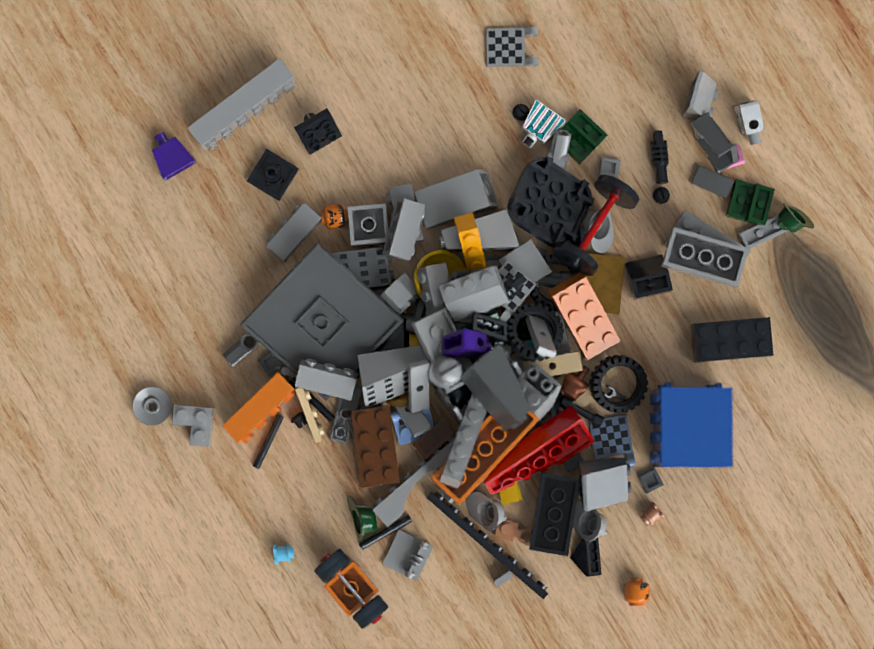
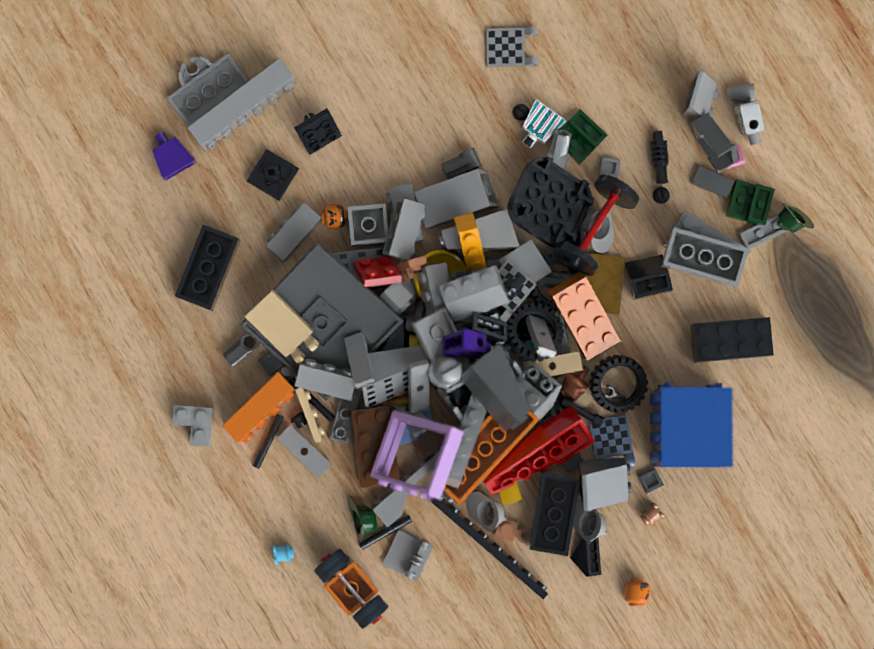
(144, 399): light grey dish -> none
(205, 87): none -> light grey plate
(207, 268): none -> black brick
(282, 326): none -> tan tile
(295, 442): none -> light grey tile
(359, 360): none -> light grey tile
(377, 271): none -> red plate
(391, 443): none -> lavender window
(410, 266): none -> nougat plate
(465, 162): none -> dark grey piece
(502, 578): light grey tile -> none
(742, 92): none -> light grey cone

